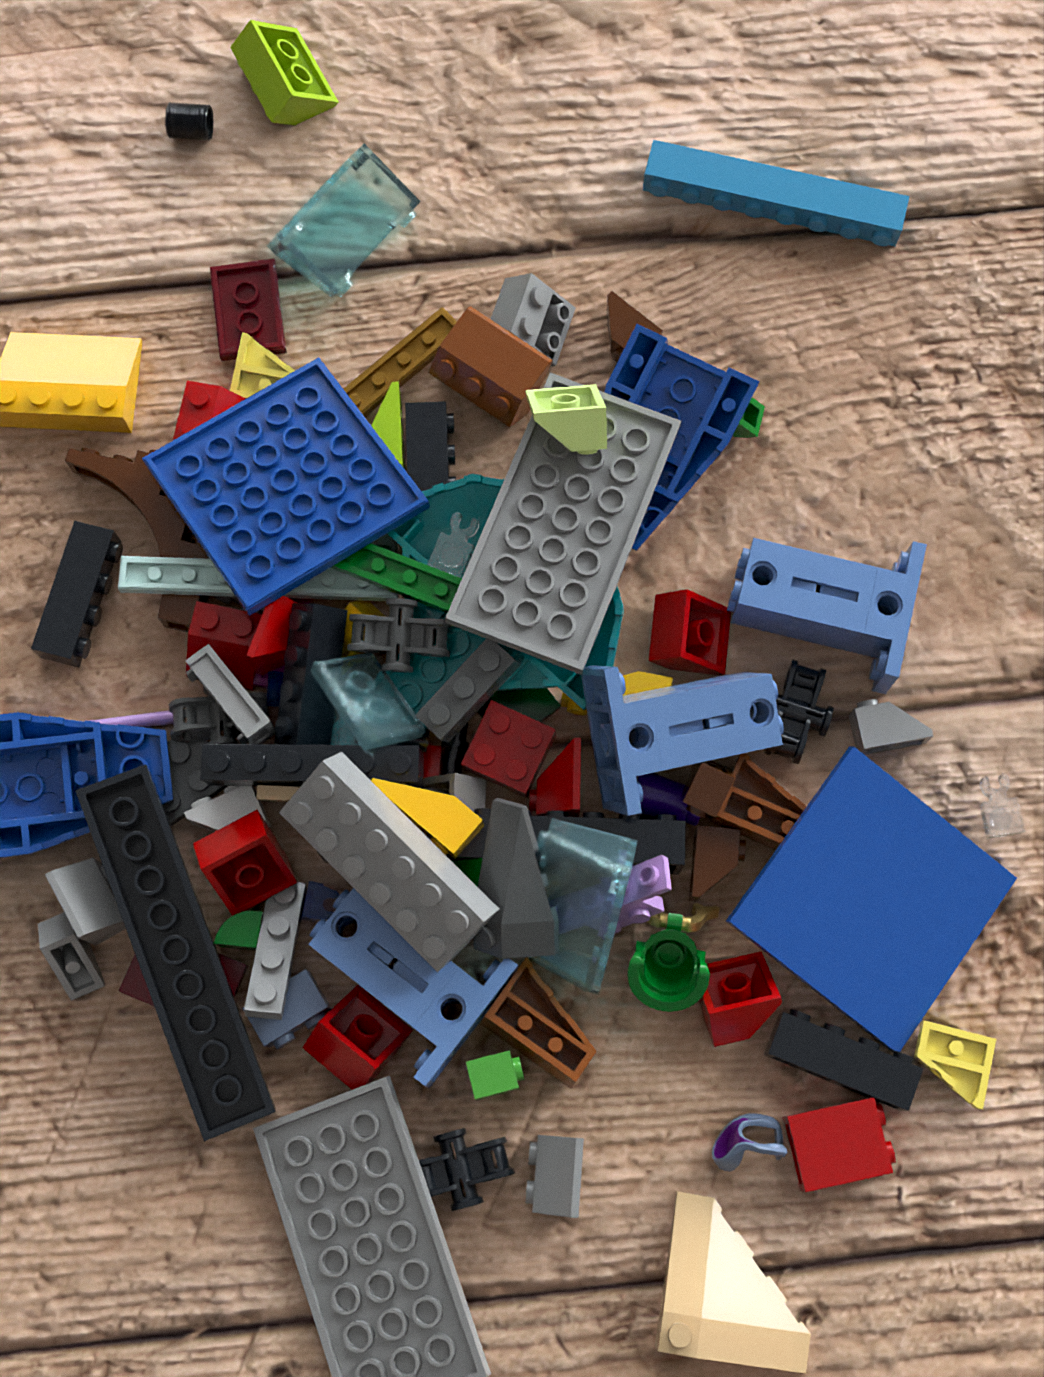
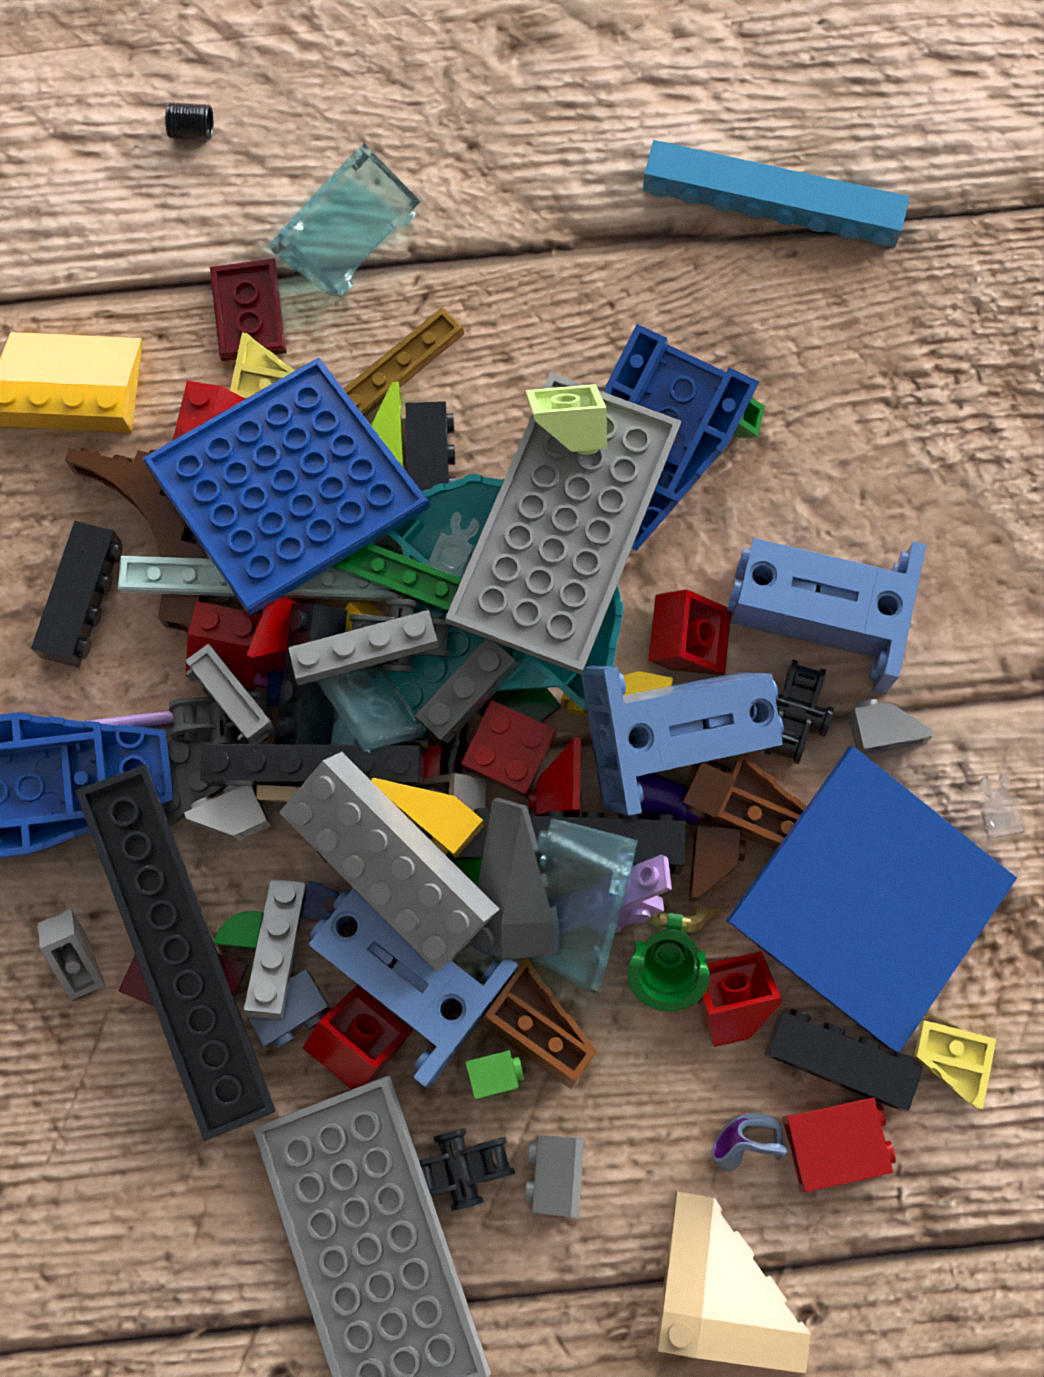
(87, 900): light grey slope -> none
(244, 863): red brick -> none
(282, 72): lime slope -> none
(363, 647): none -> light grey plate
(489, 366): dark orange slope -> none
(534, 314): light grey slope -> none
(621, 323): reddish brown slope -> none

